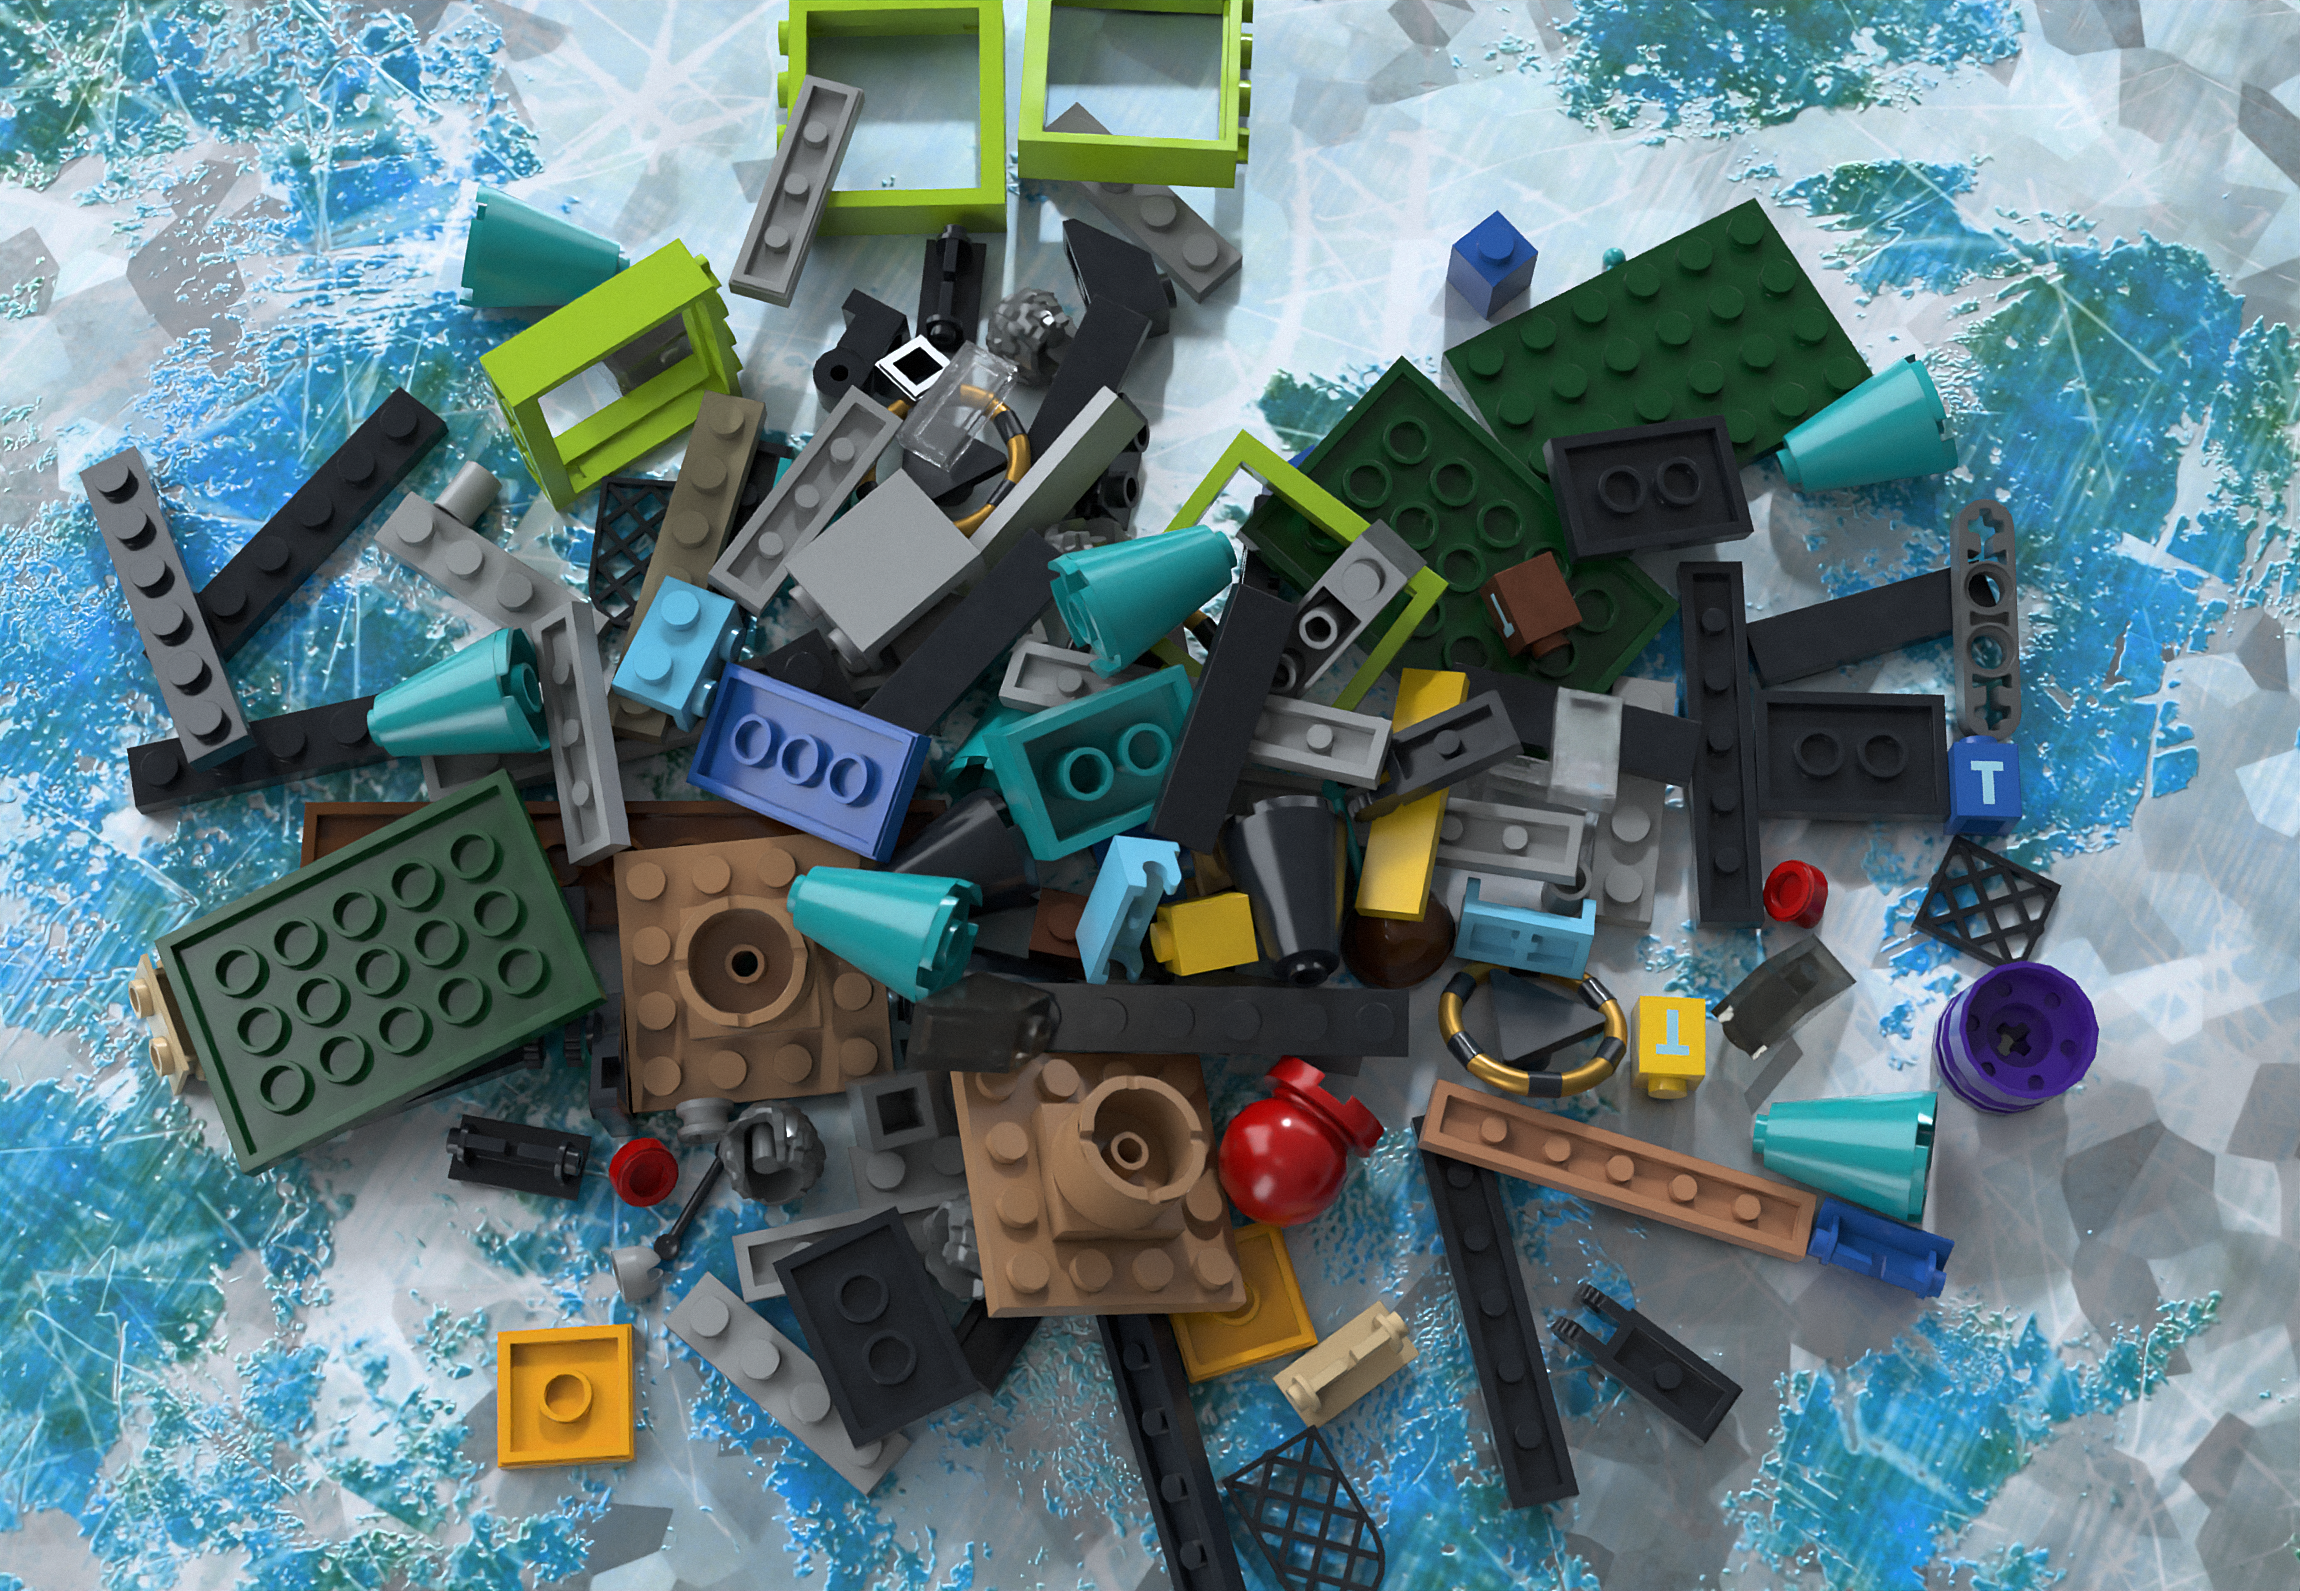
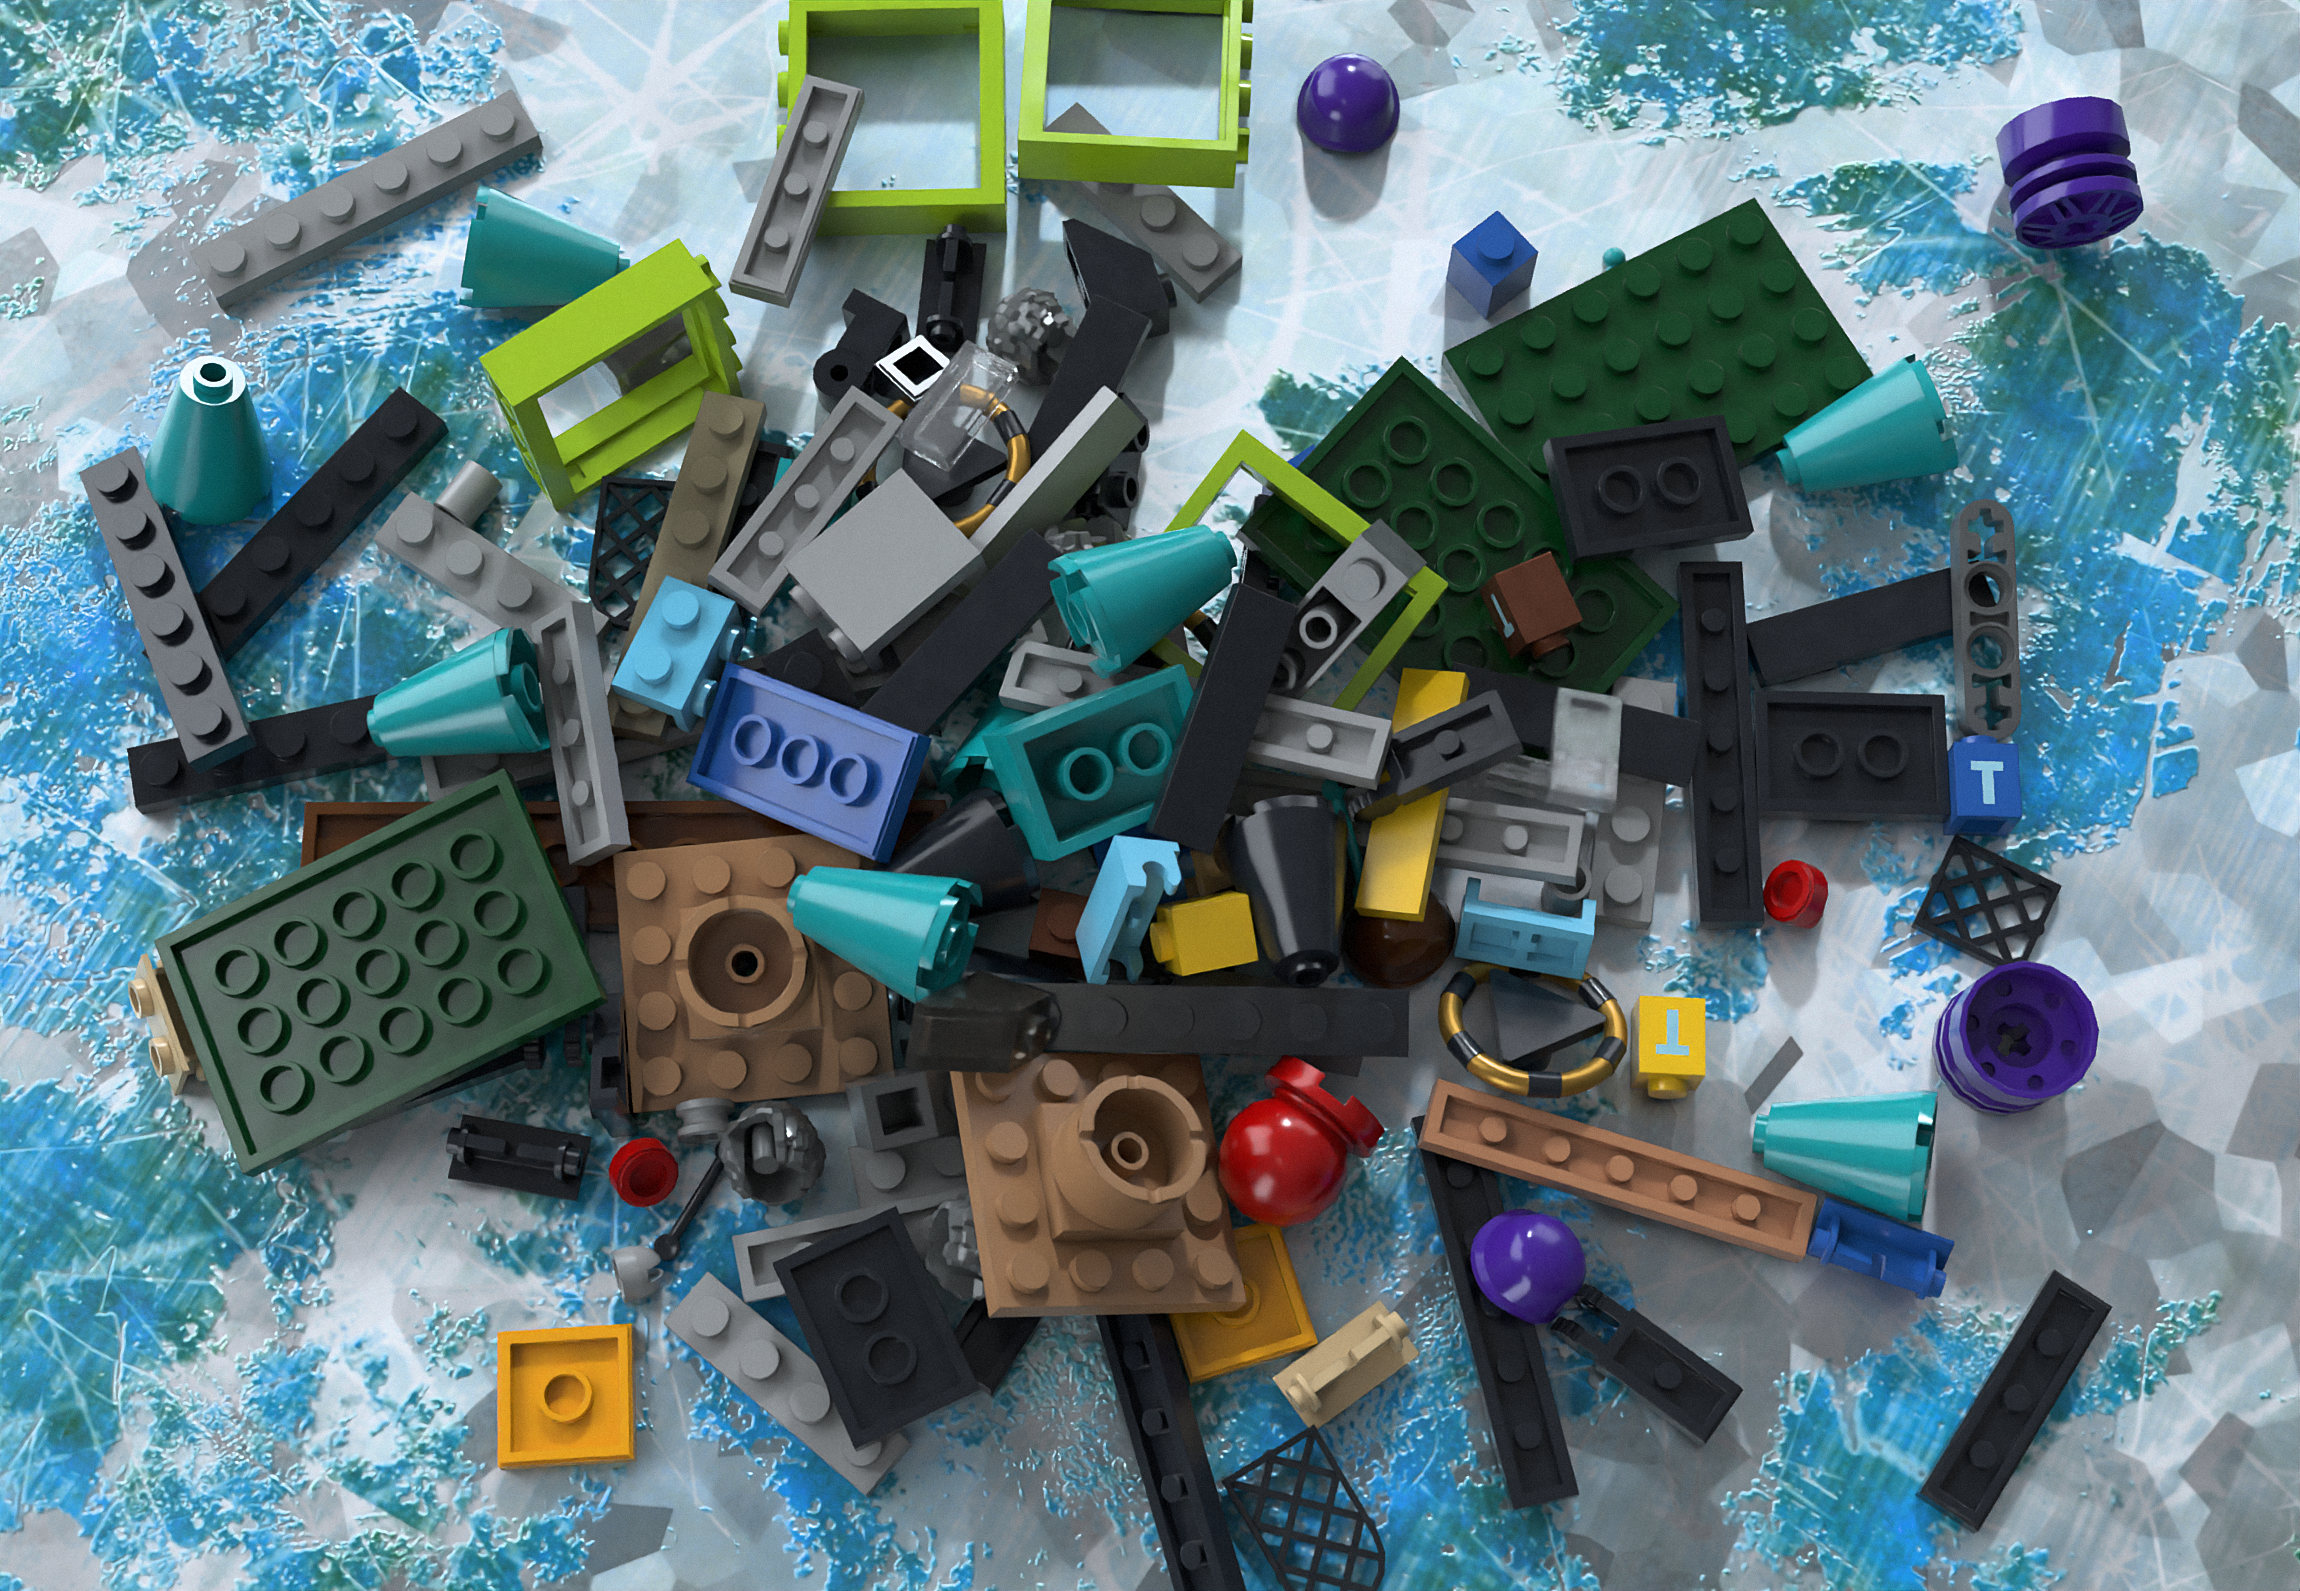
(209, 447): none -> teal cone
(366, 199): none -> light grey plate
(1348, 104): none -> dark purple helmet
(1528, 1264): none -> dark purple helmet
(1782, 996): clear smoke slope -> none
(2013, 1401): none -> black tile
(2069, 173): none -> dark purple wheel

